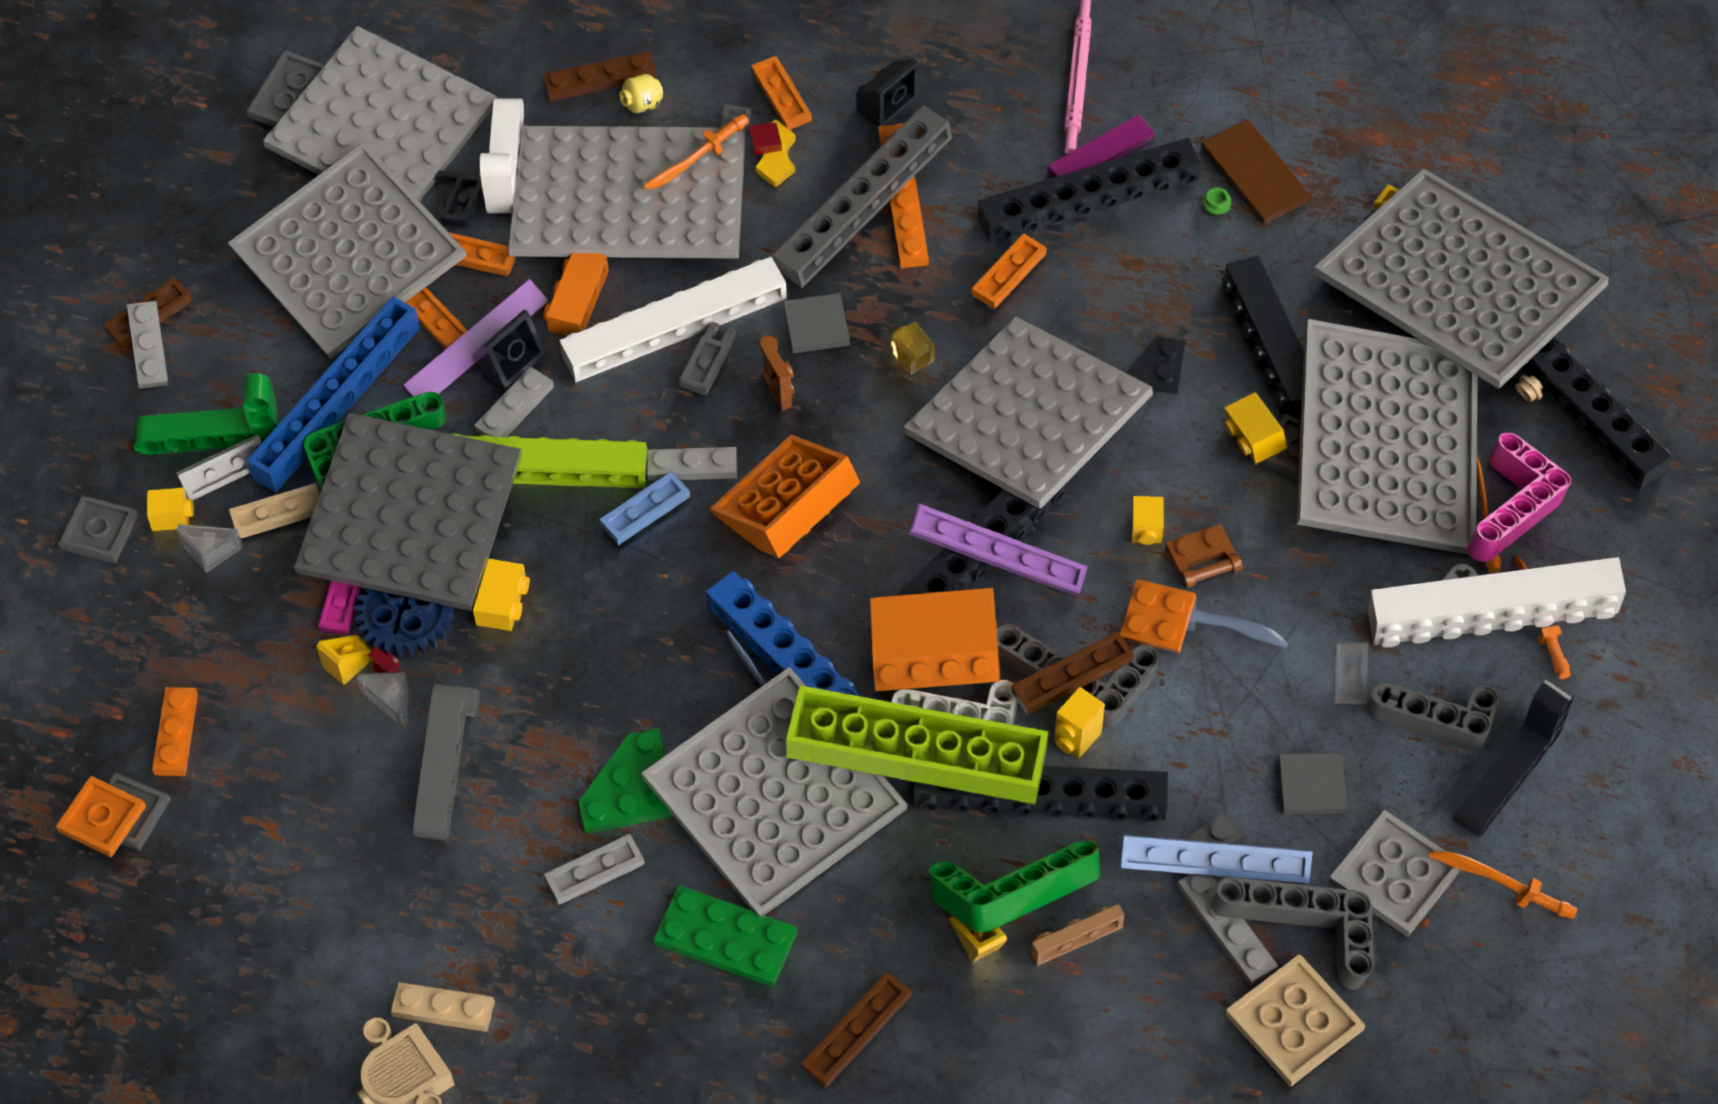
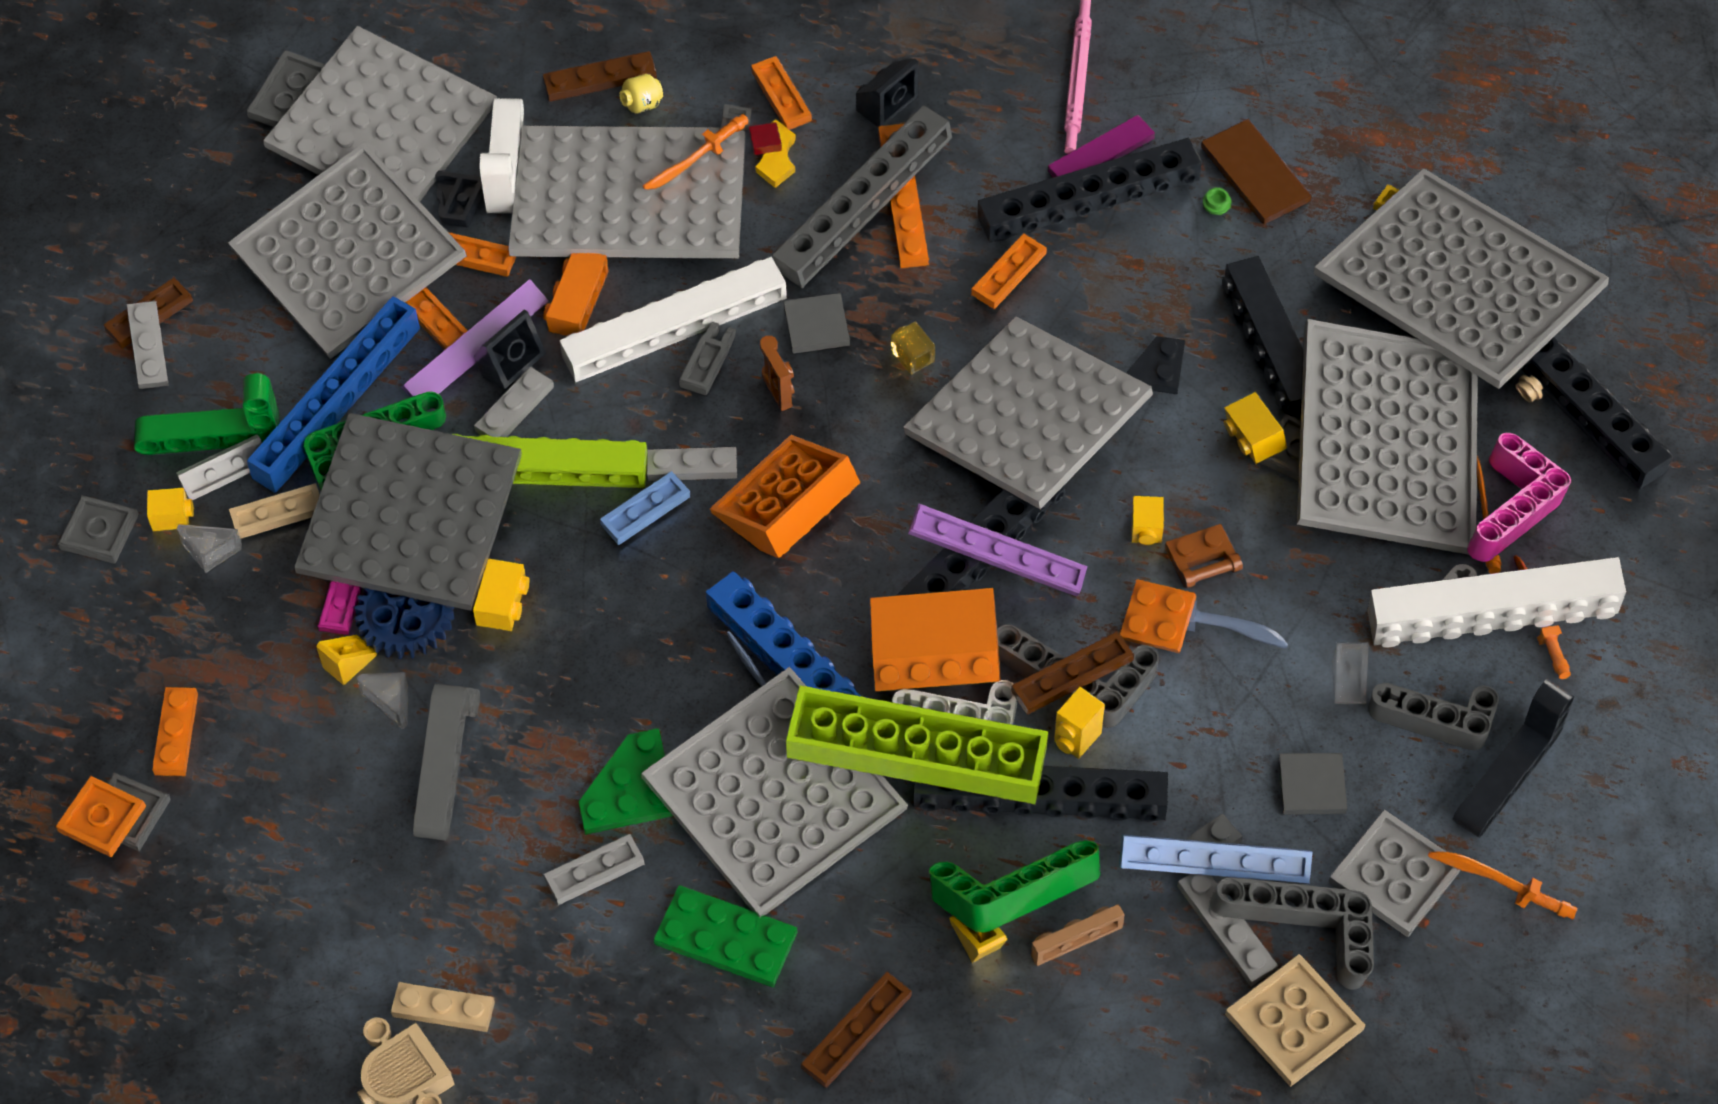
(383, 662): dark red plate -> none

